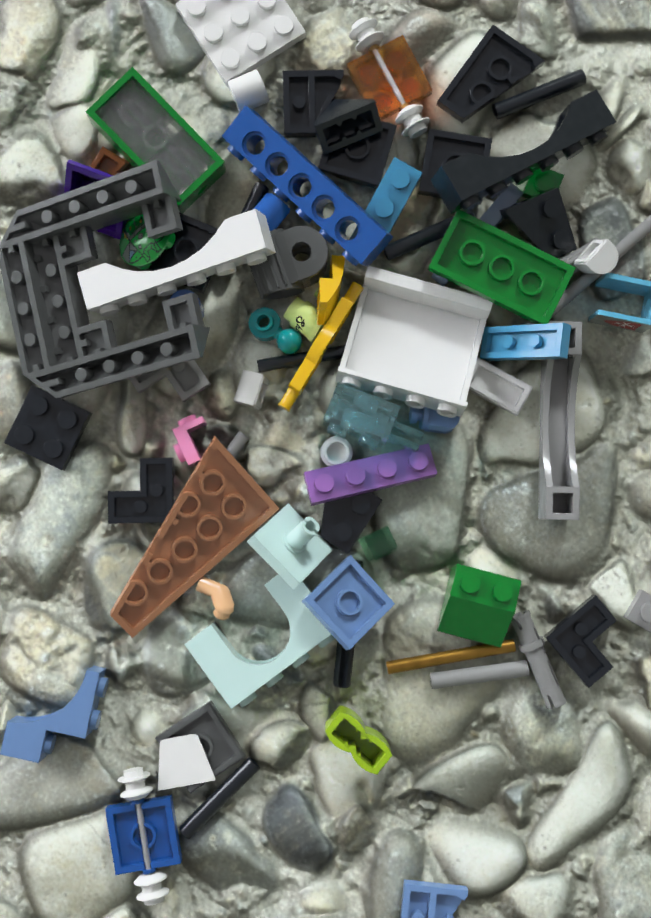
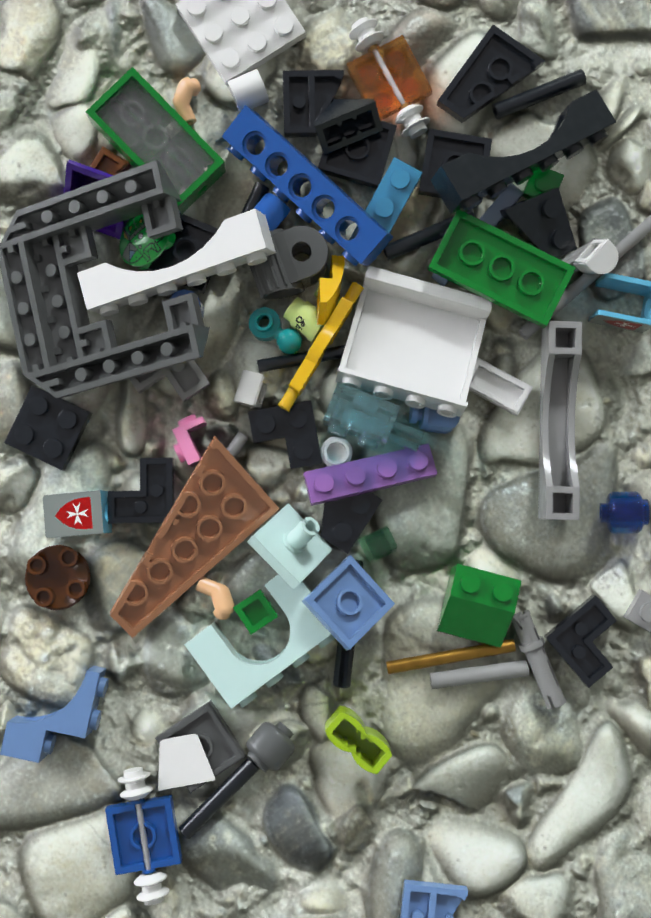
(57, 577): none -> reddish brown dish
(76, 514): none -> piece
(185, 91): none -> light nougat arm
(255, 611): none -> green plate
(270, 746): none -> dark grey head
(295, 426): none -> black plate
(526, 342): dark azure plate -> none
(625, 512): none -> clear blue head

